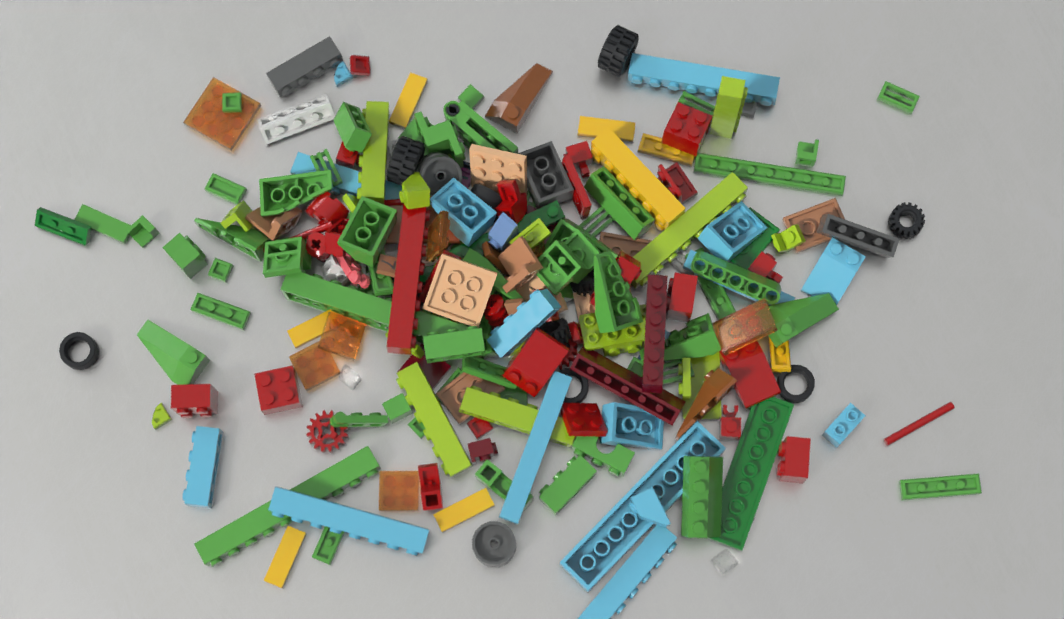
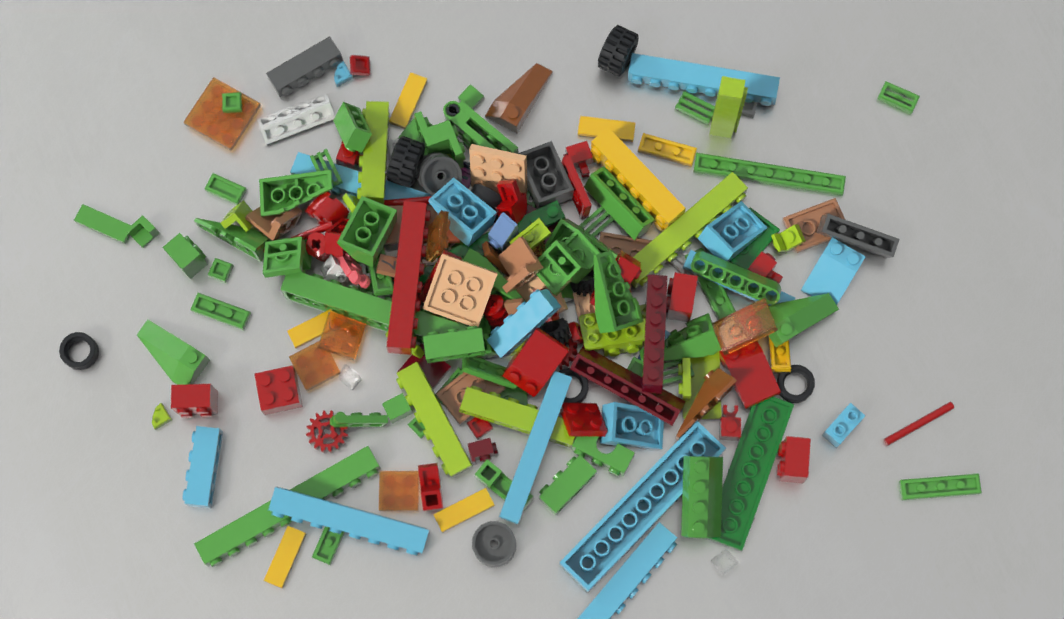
(63, 226): green plate -> none
(415, 192): lime slope -> none
(649, 508): medium azure slope -> none
(676, 182): red bracket -> none
(686, 129): red brick -> none
(807, 153): bright green panel -> none
(899, 229): black tyre -> none

